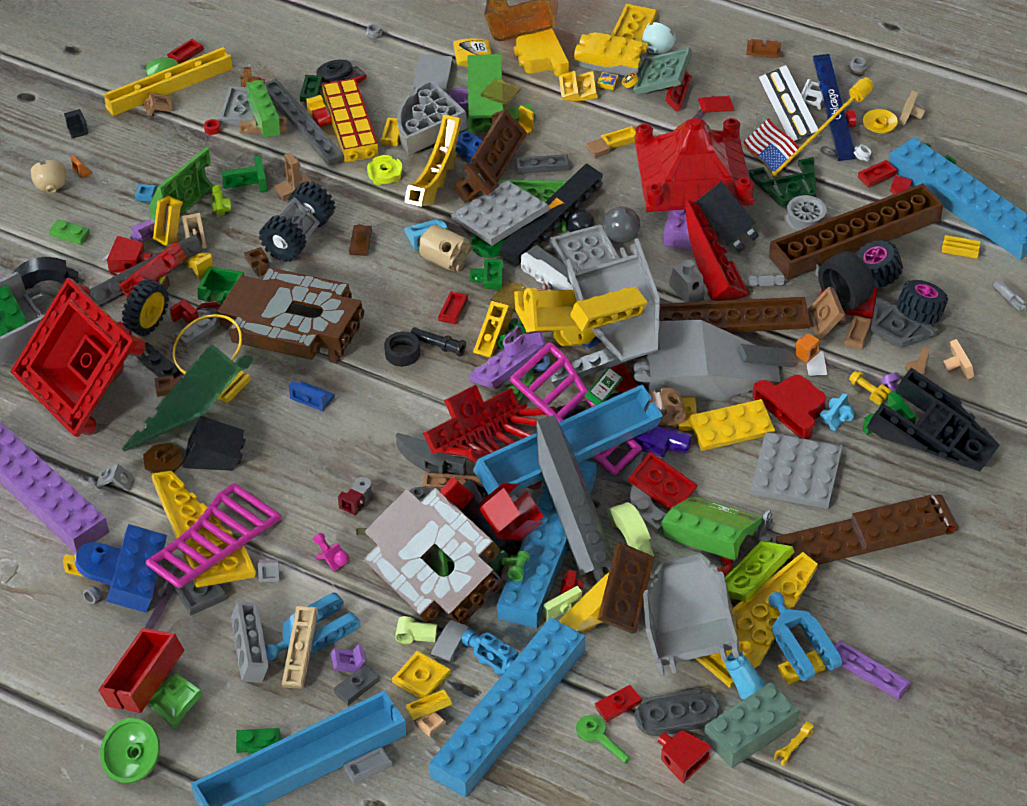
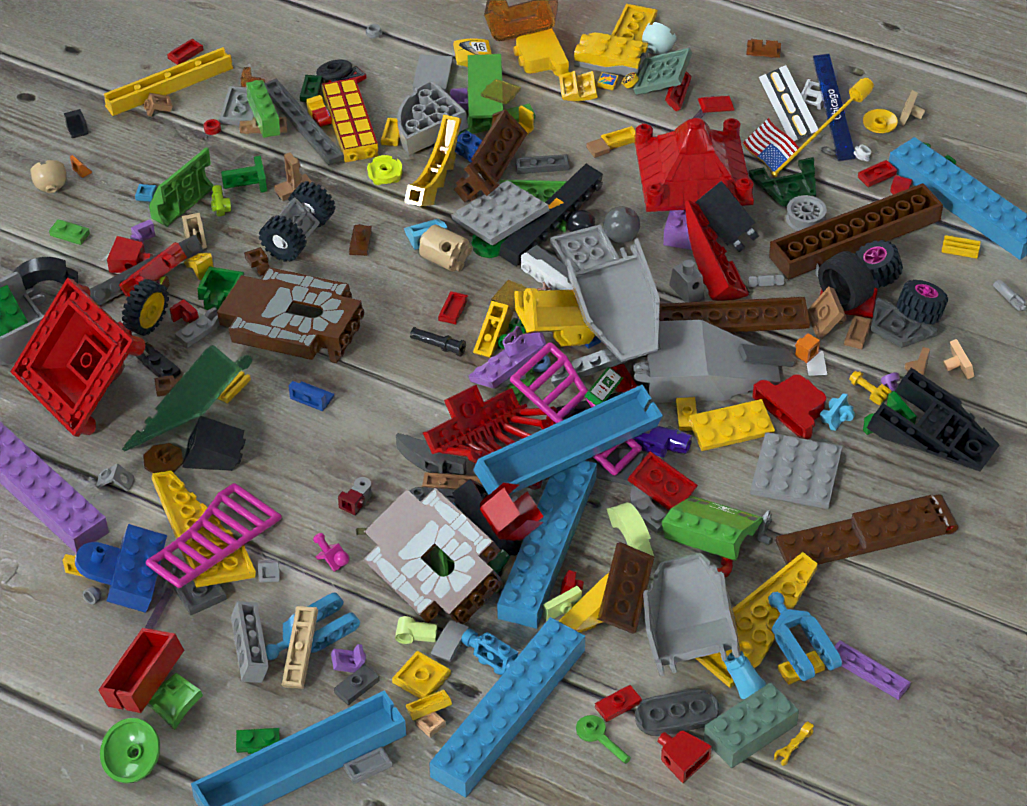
(160, 64): bright green dish -> none
(167, 220): yellow window -> none
(201, 318): yellow piece -> none
(208, 305): red sticker -> none
(402, 338): black tyre -> none
(457, 493): red tile -> none
(490, 274): green hinge -> none
(516, 572): bright green piece -> none
(572, 499): dark grey hinge -> none
(608, 308): yellow brick -> none
(670, 405): medium nougat brick -> none
(756, 569): lime tile -> none
(851, 118): red tile -> none
(858, 64): light grey plate -> none

